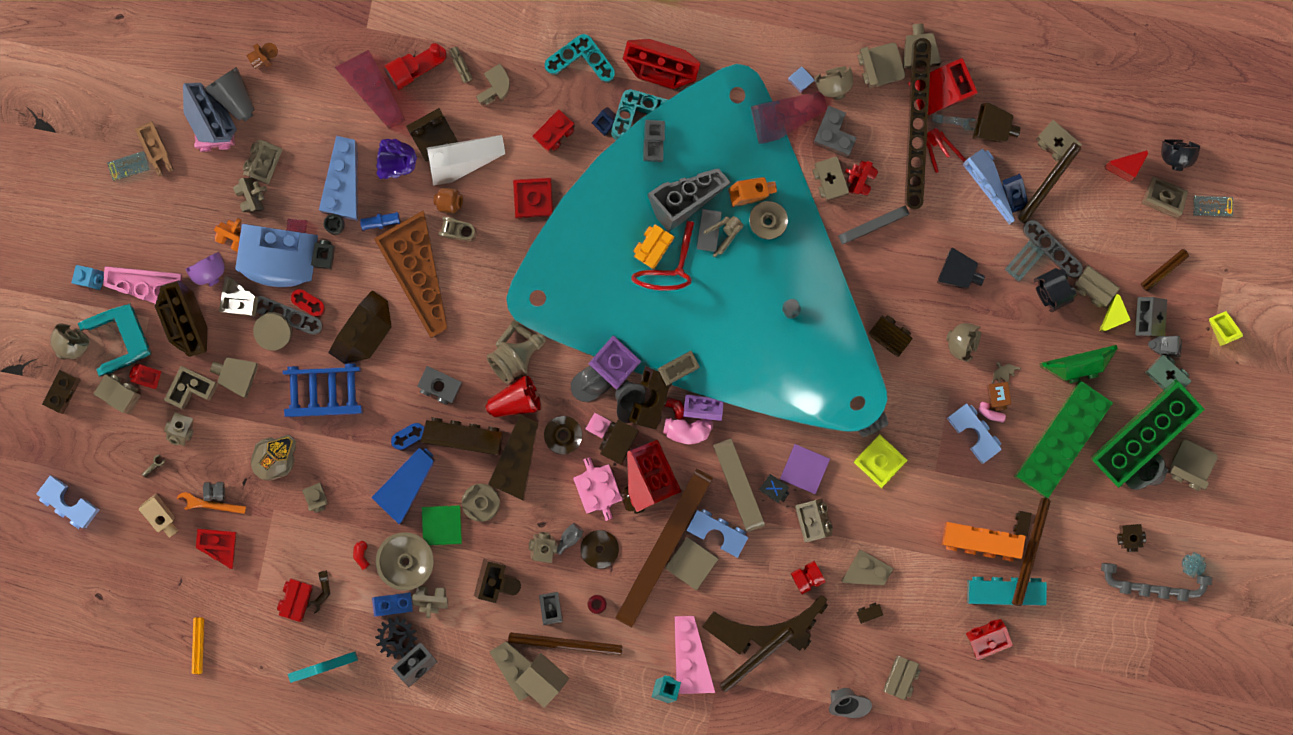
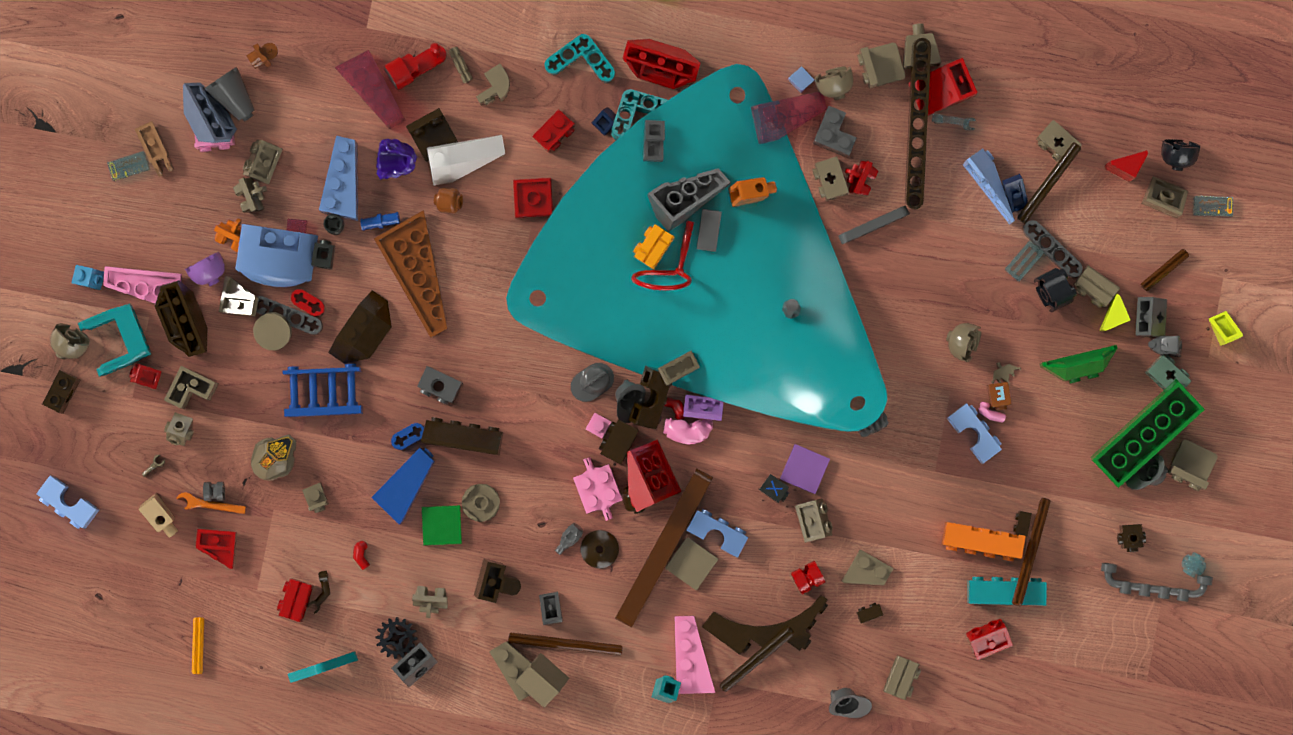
(118, 395): dark tan brick -> none
(235, 375): dark tan torso -> none
(390, 559): dark tan dish -> none
(392, 604): blue plate -> none
(454, 229): dark tan piece -> none
(512, 359): dark tan piece -> none
(514, 464): dark brown wedge -> none
(515, 399): red cone -> none
(542, 547): dark tan brick -> none
(563, 424): dark brown dish -> none
(597, 598): dark red plate -> none
(614, 362): medium lavender tile -> none
(731, 228): dark tan plant -> none
(739, 485): dark tan beam -> none
(771, 211): dark tan dish -> none
(880, 461): neon yellow tile -> none
(890, 335): dark brown brick -> none
(936, 139): red plant -> none
(959, 271): black torso -> none
(994, 124): dark brown torso -> none
(1063, 439): green brick -> none

